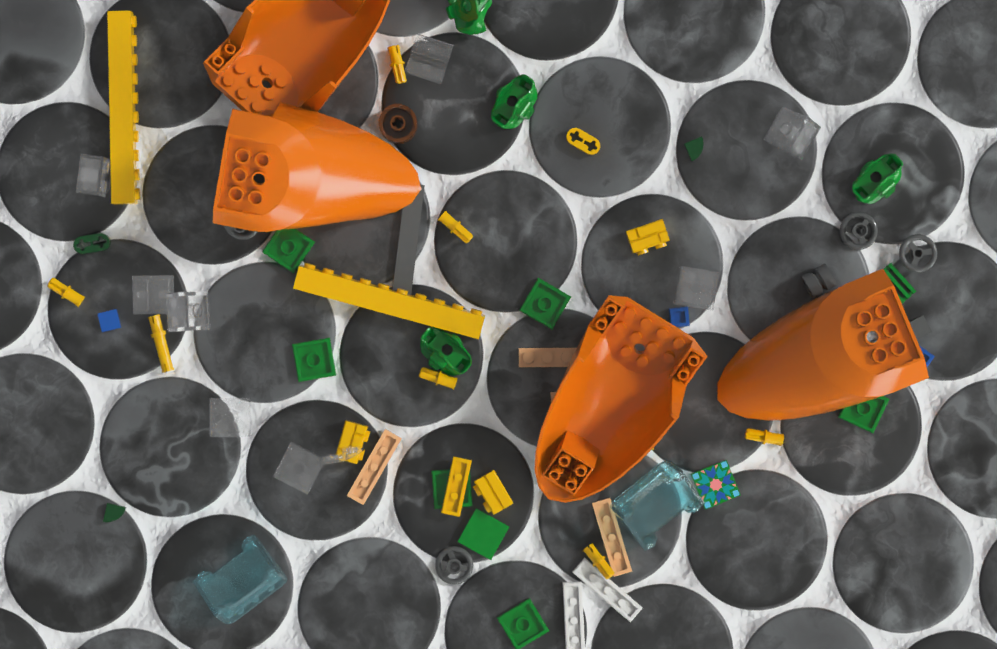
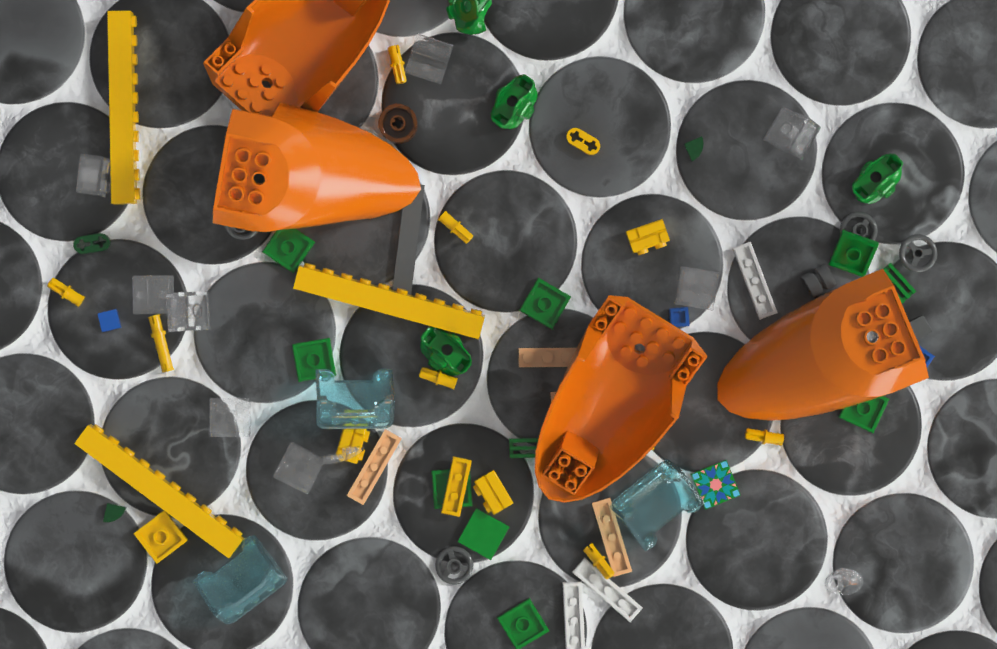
(159, 490): none -> yellow brick
(160, 536): none -> yellow plate
(354, 402): none -> clear light blue windscreen
(518, 440): none -> green tile
(754, 280): none -> white tile
(844, 579): none -> clear piece
(853, 253): none -> green tile

